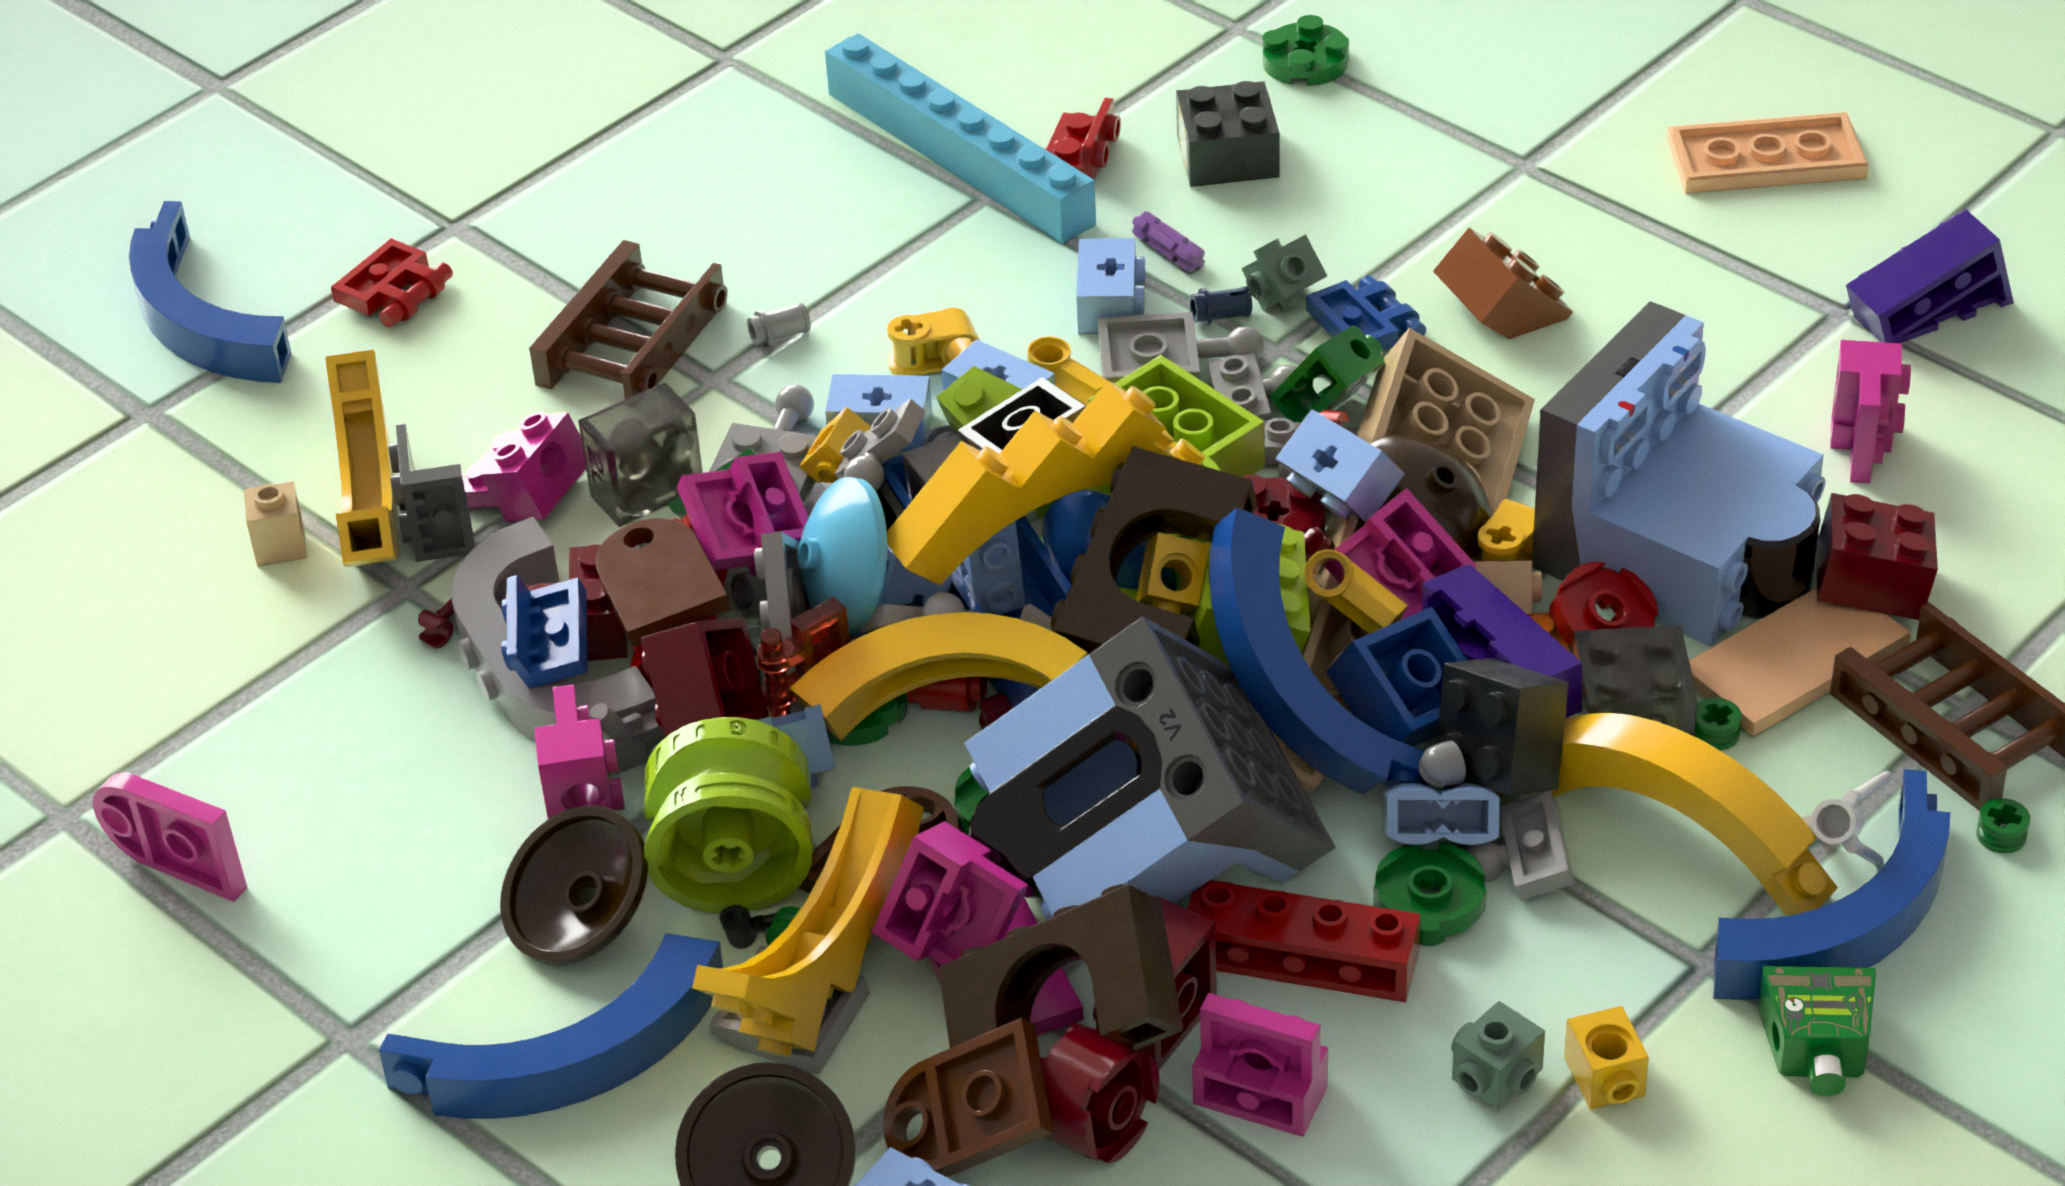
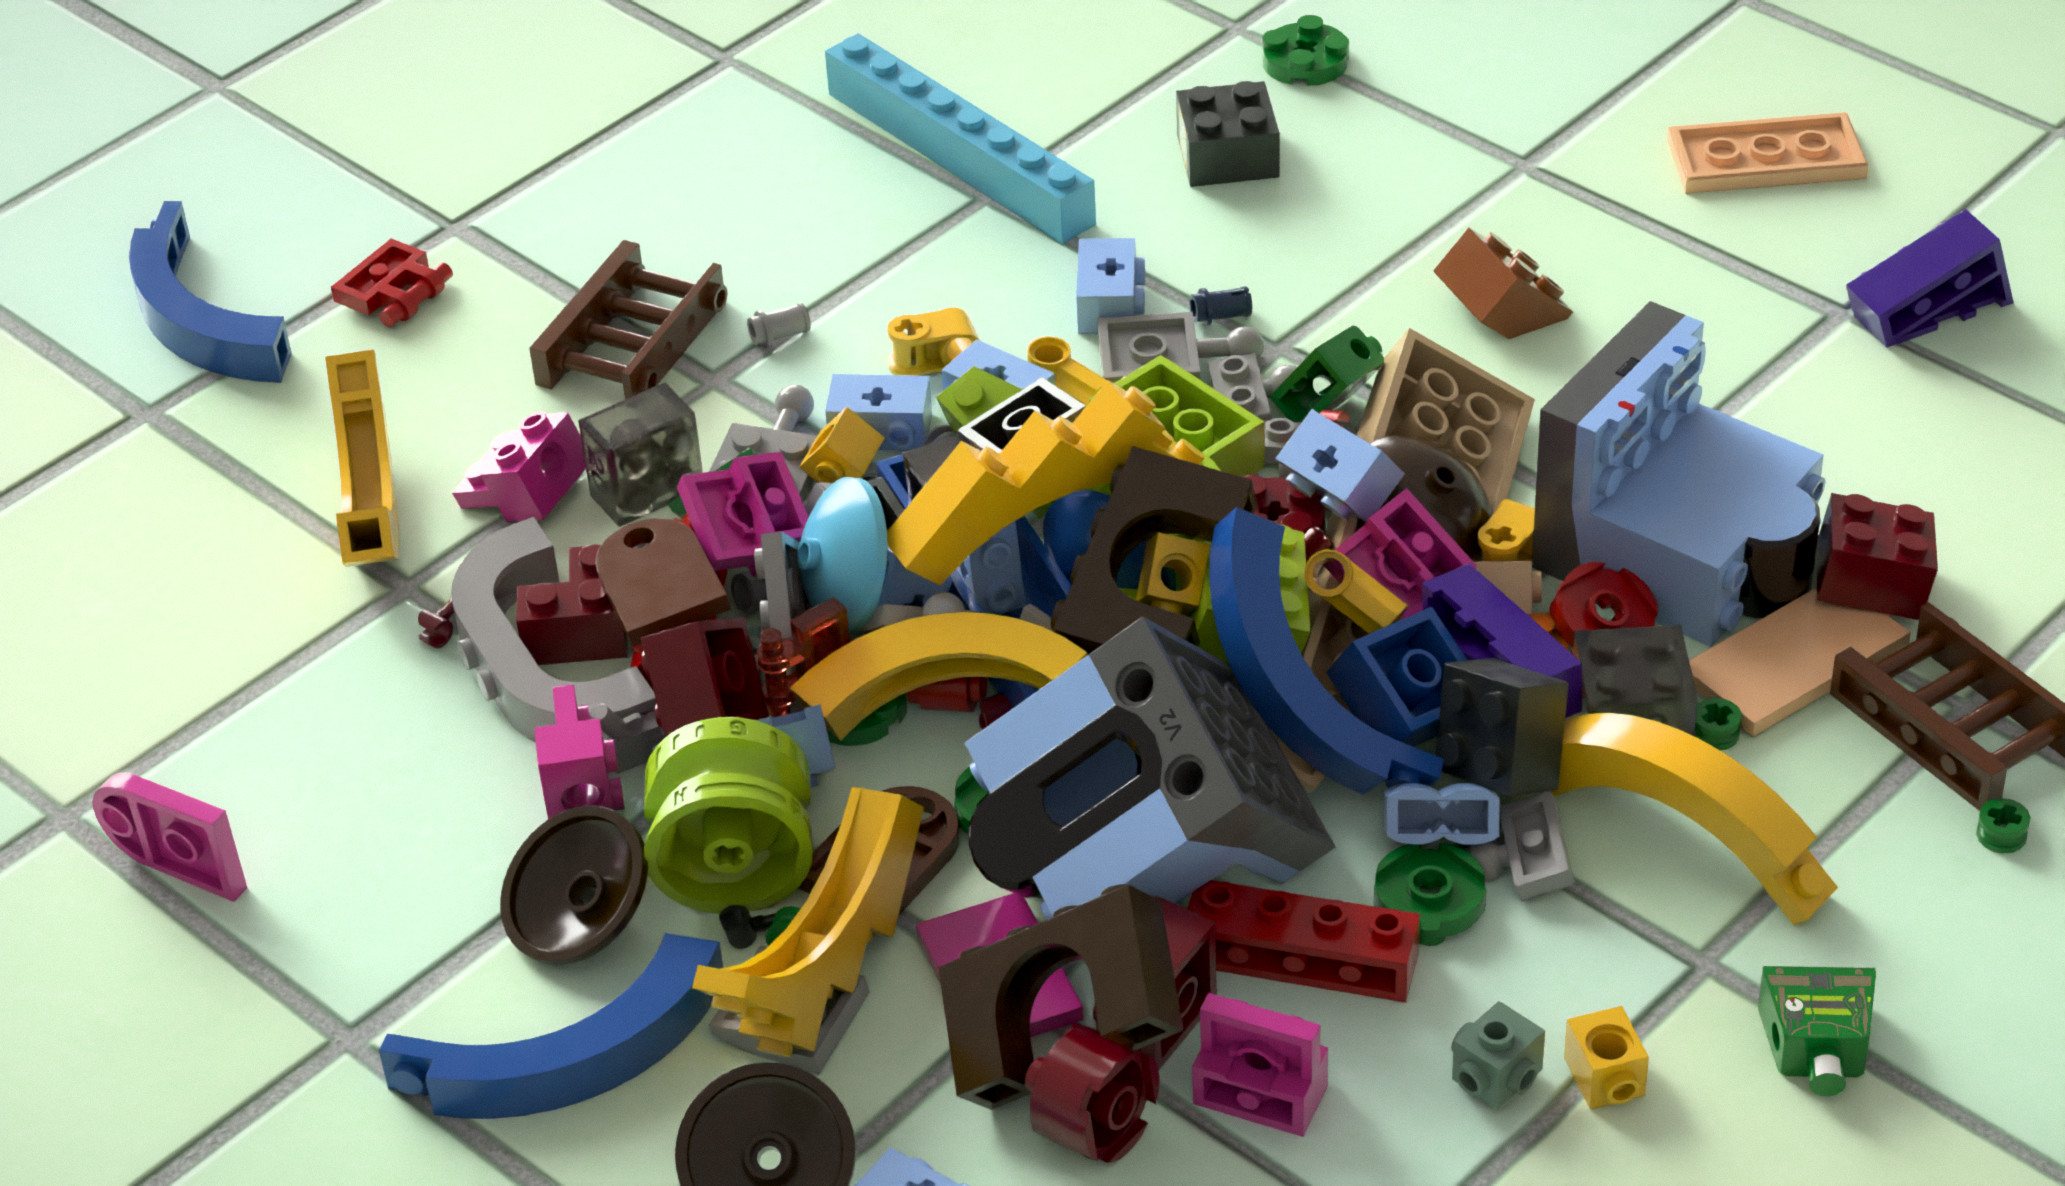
(275, 523): tan brick -> none
(434, 504): dark grey bracket -> none
(545, 631): blue bracket -> none
(886, 437): light grey plate -> none
(947, 897): dark pink brick -> none
(972, 1101): reddish brown tile -> none
(1086, 139): red bracket -> none
(1168, 241): medium lavender axle -> none
(1283, 272): sand green brick -> none
(1369, 308): blue plate -> none
(1442, 765): light grey hinge -> none
(1842, 821): white plant -> none
(1856, 928): blue arch -> none
(1867, 402): dark pink brick -> none

